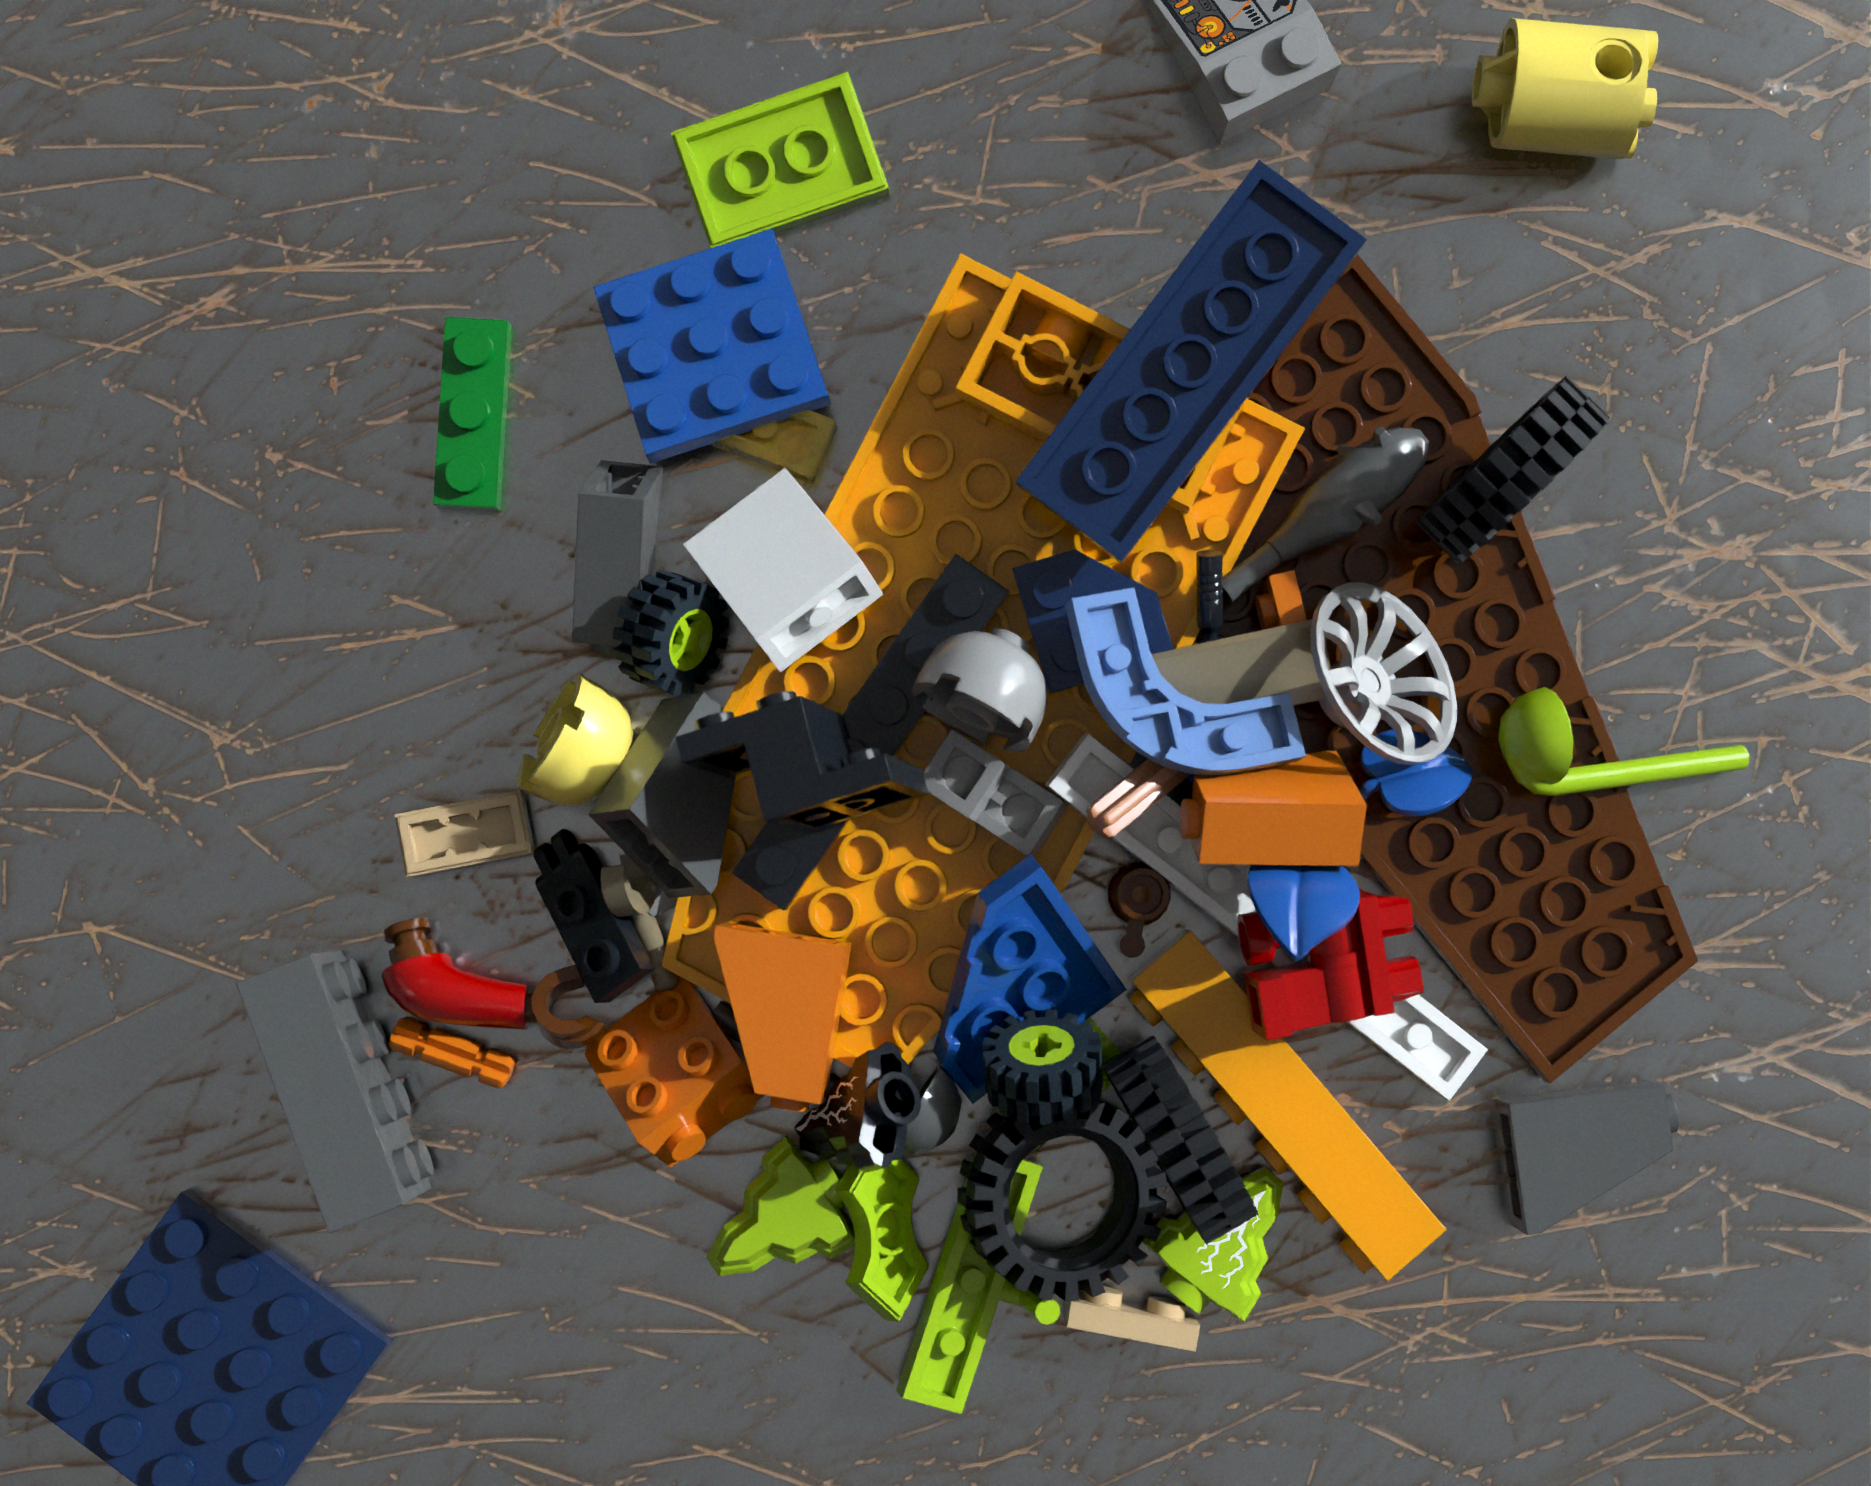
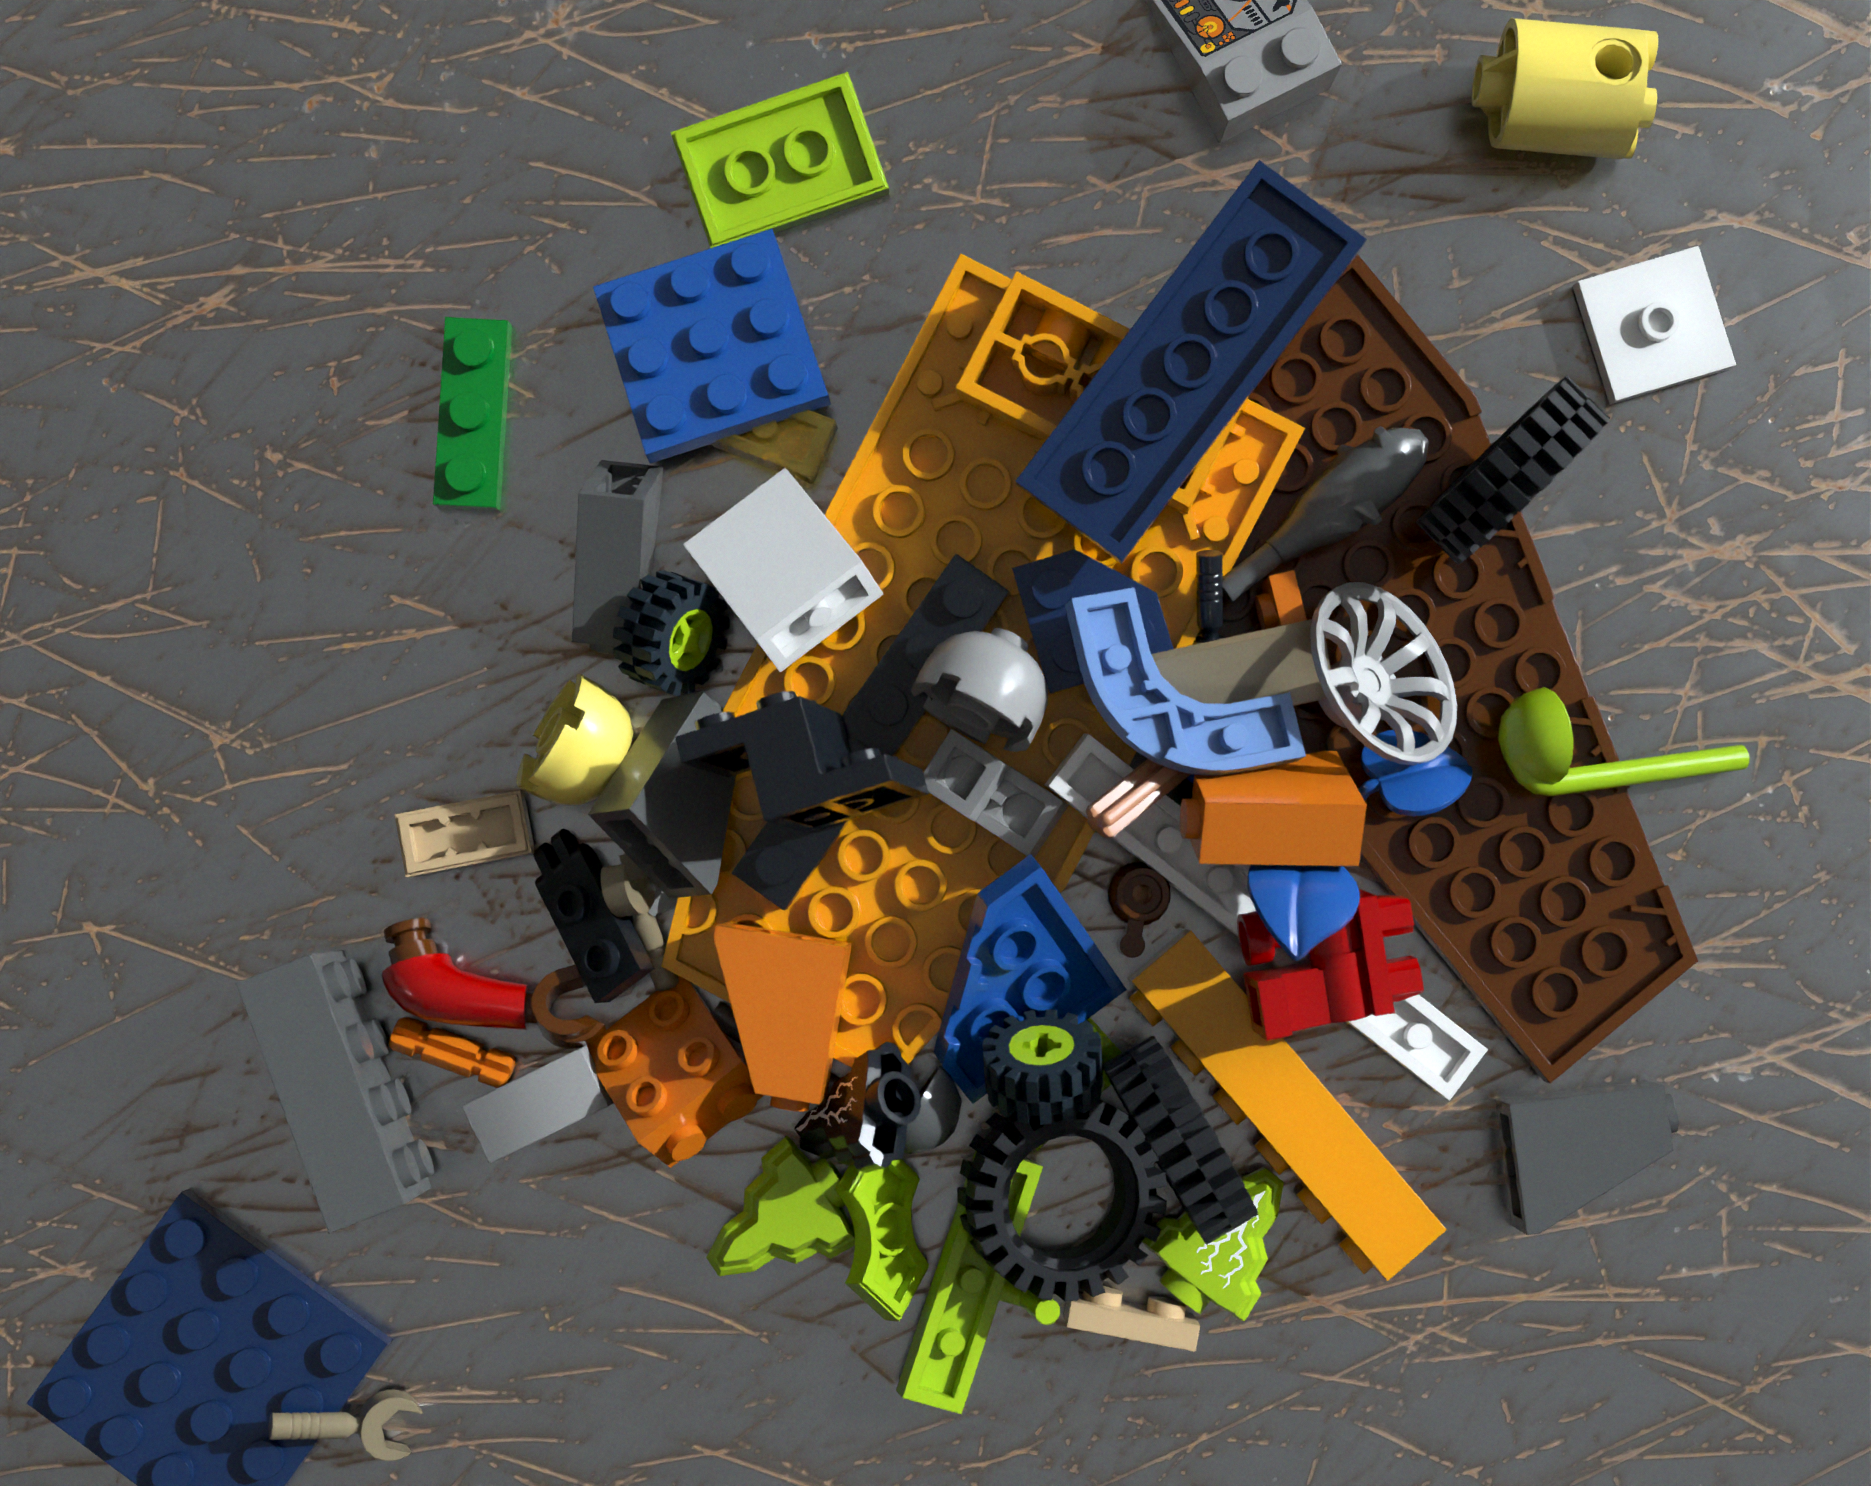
(340, 1425): none -> dark tan piece
(537, 1104): none -> light grey slope
(1654, 325): none -> white plate

